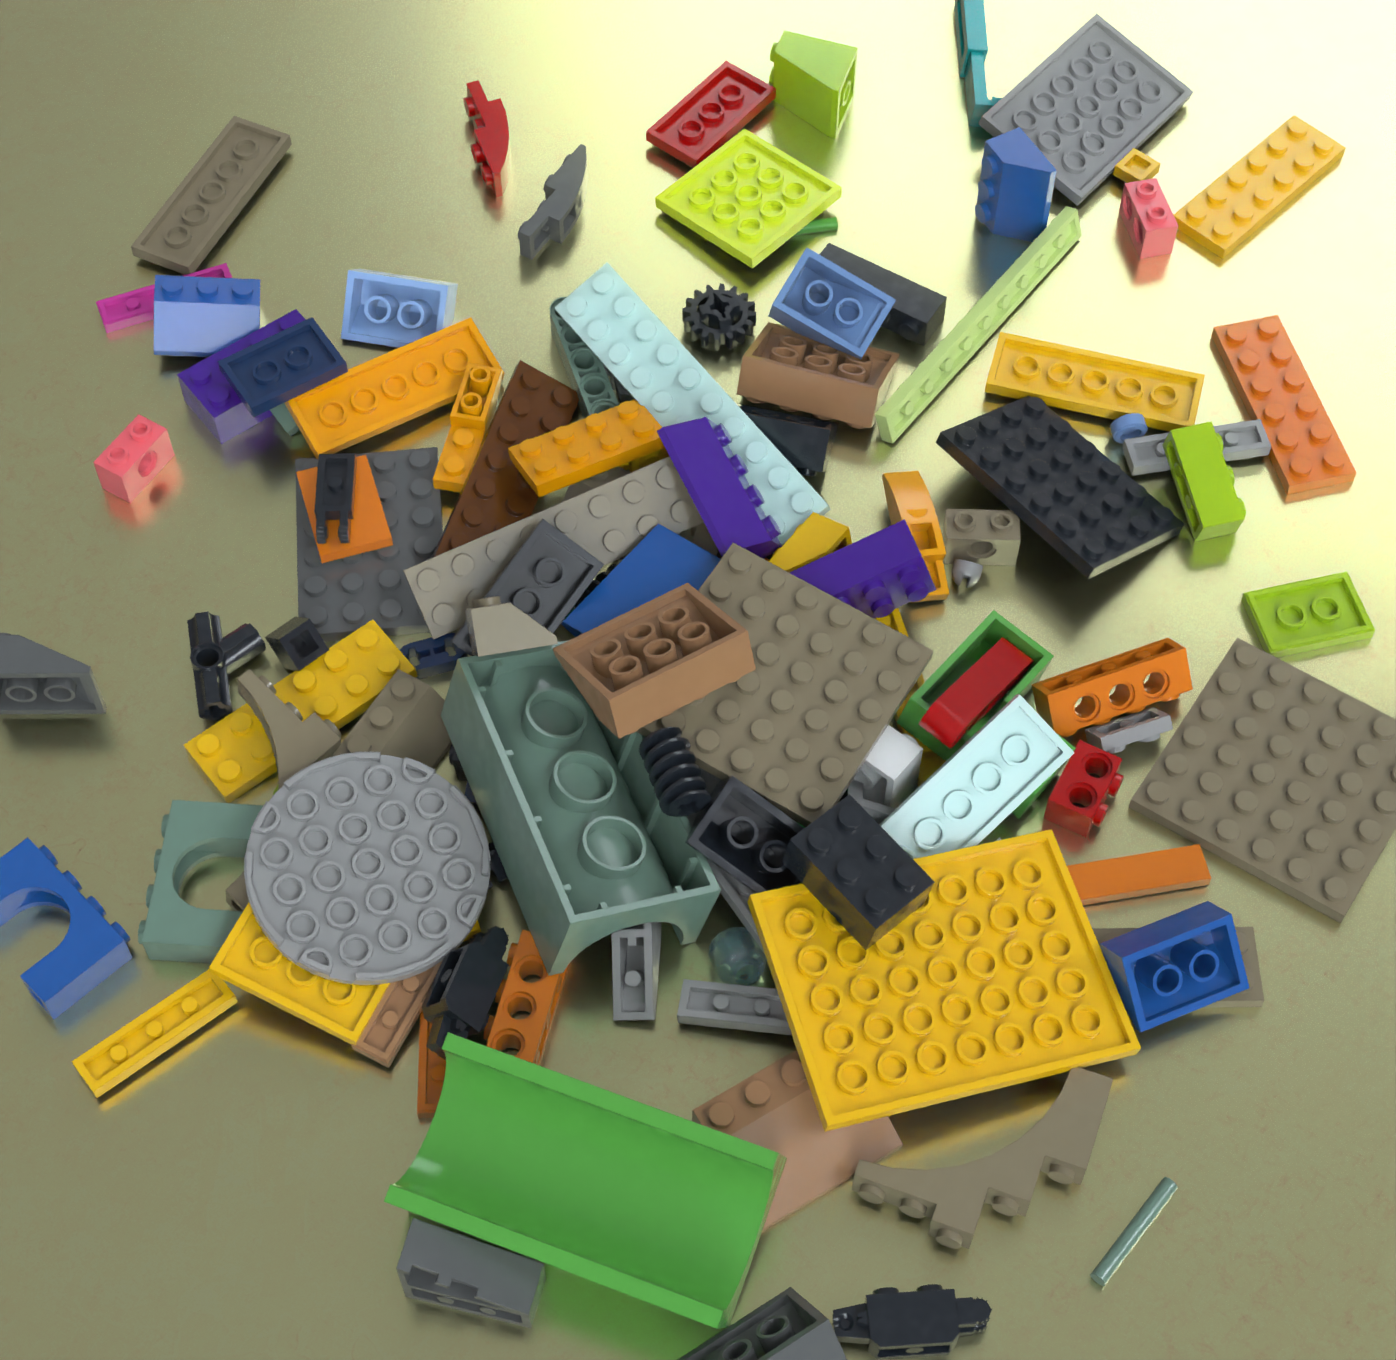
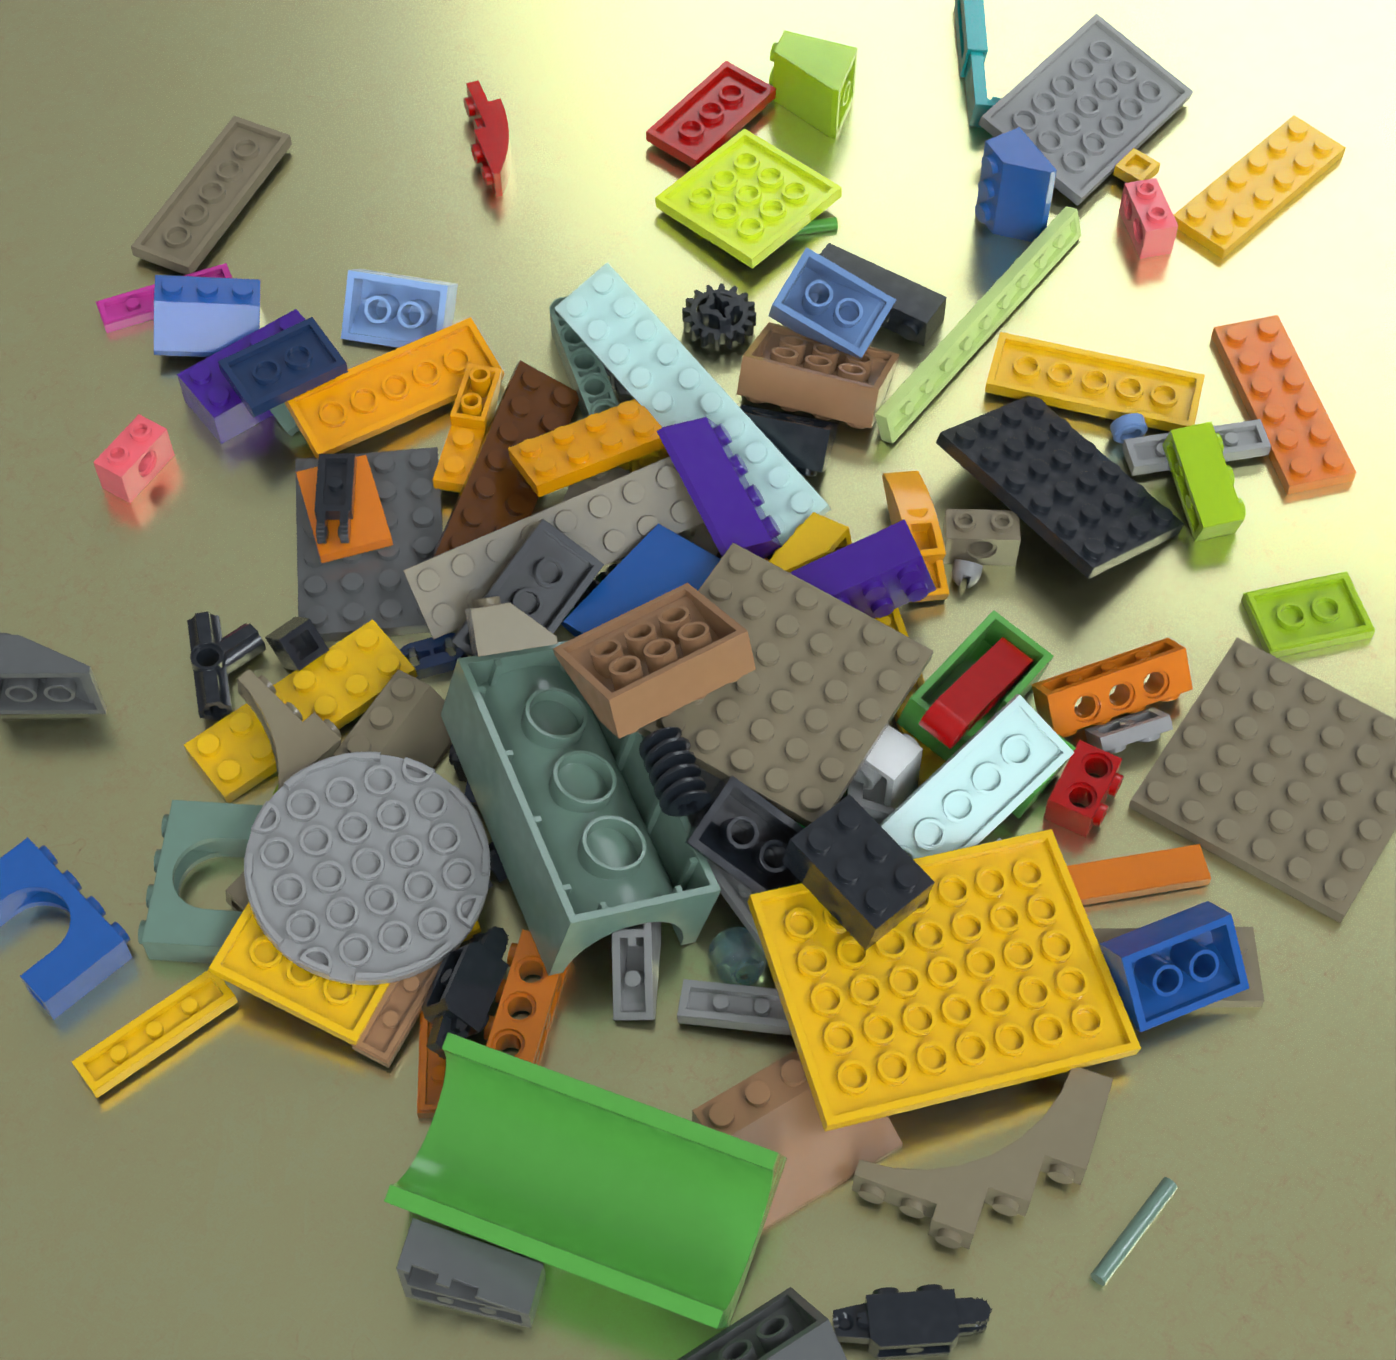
(564, 201): dark grey slope -> none

